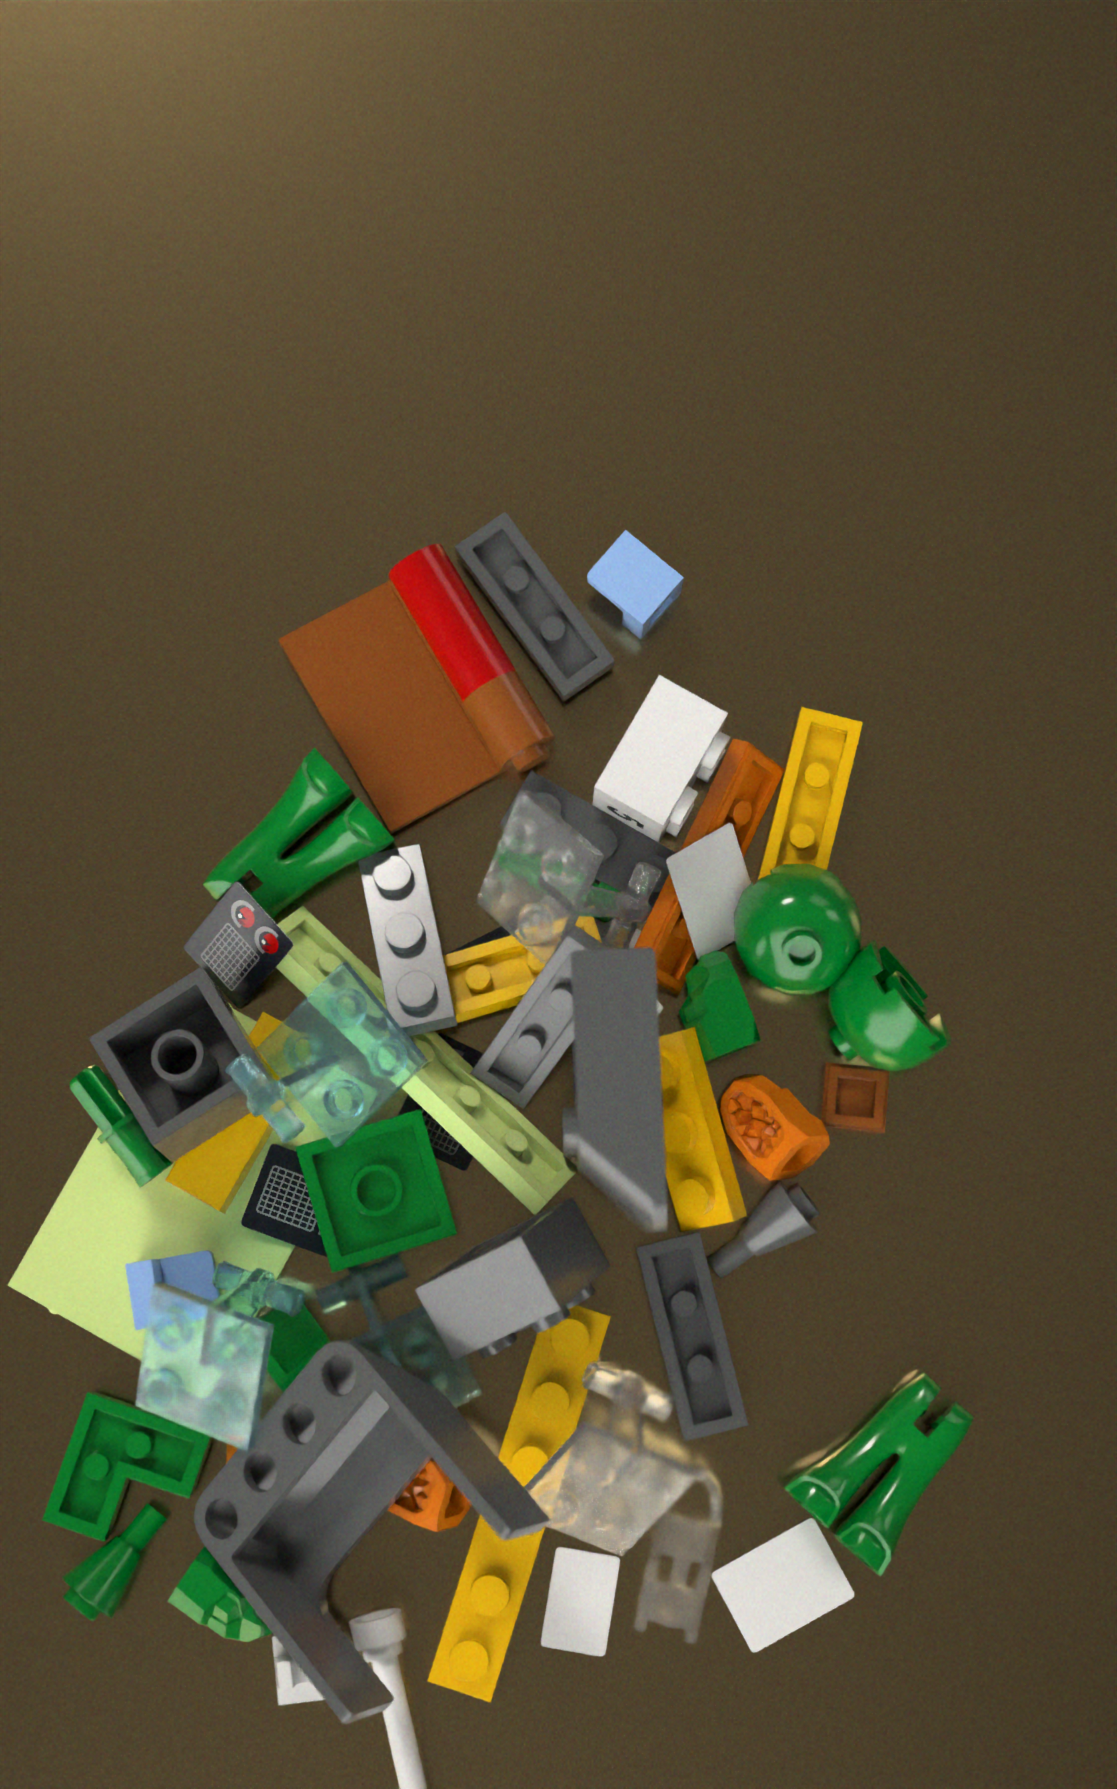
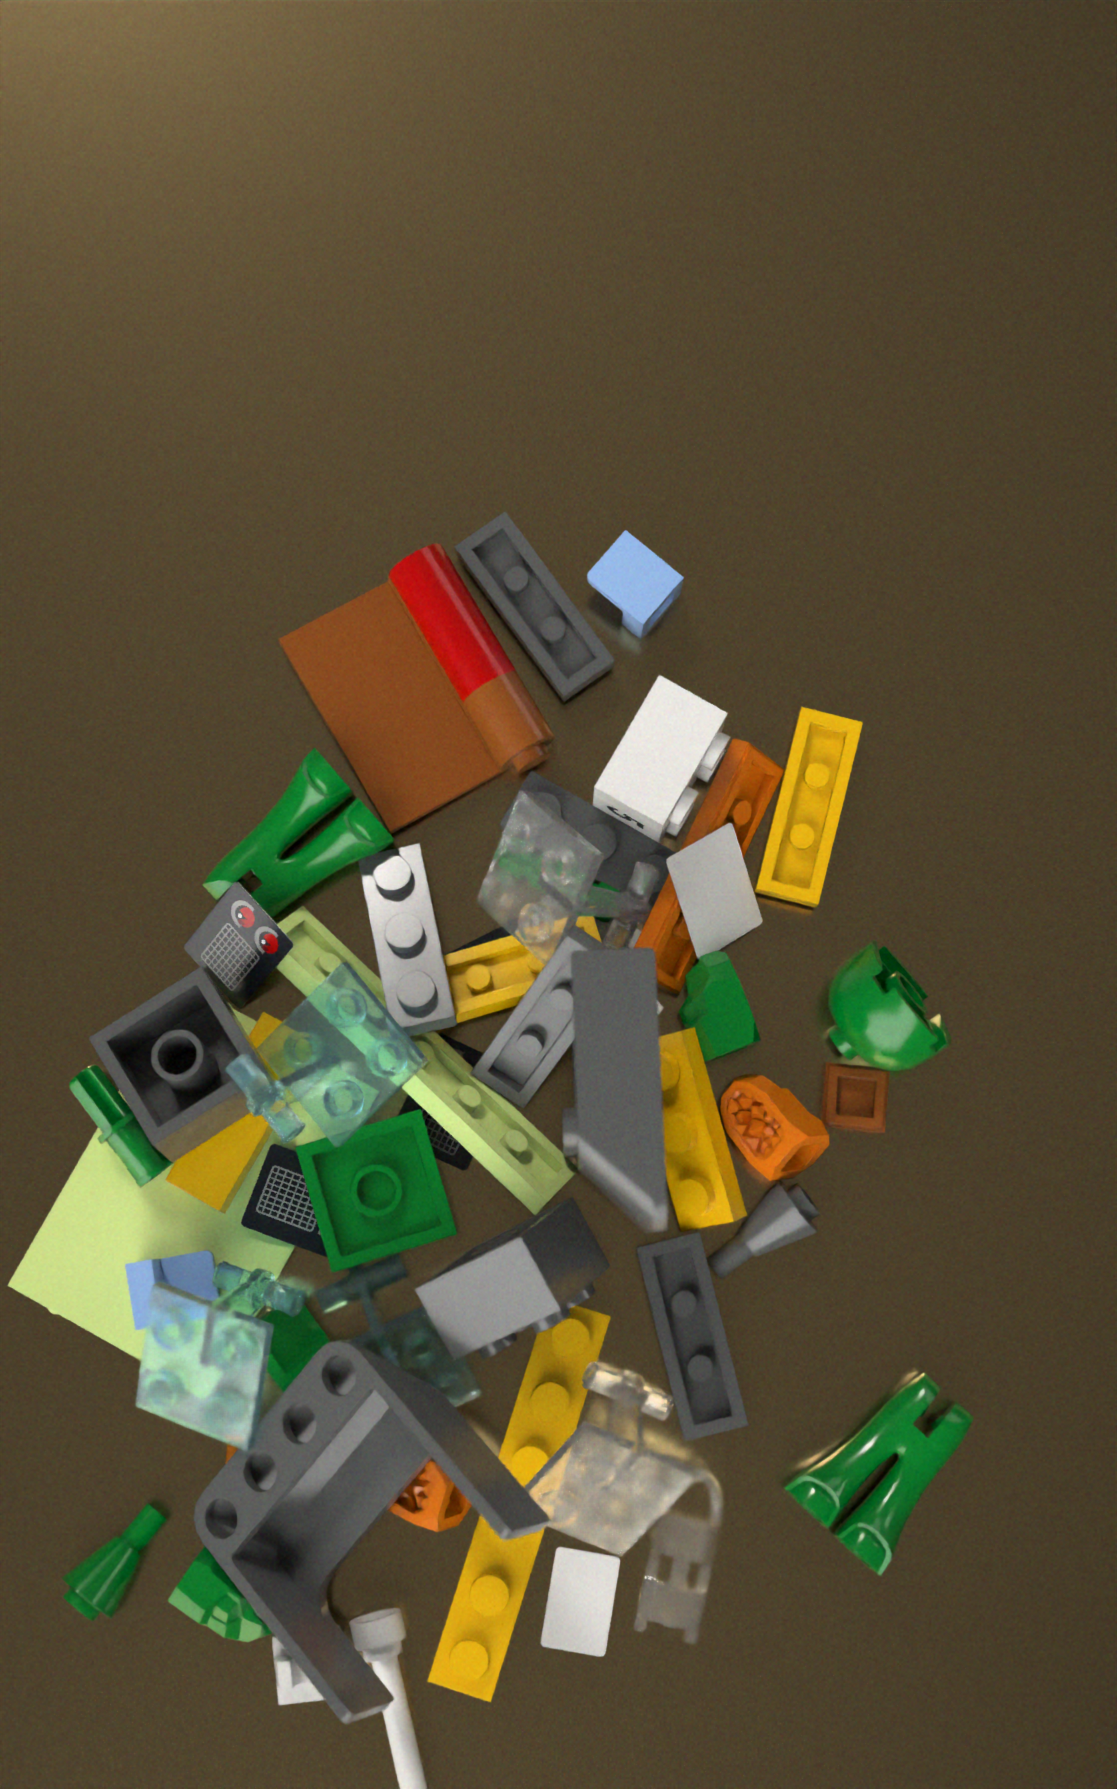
(111, 1447): green plate -> none
(782, 1585): white sticker -> none
(797, 929): green cylinder -> none

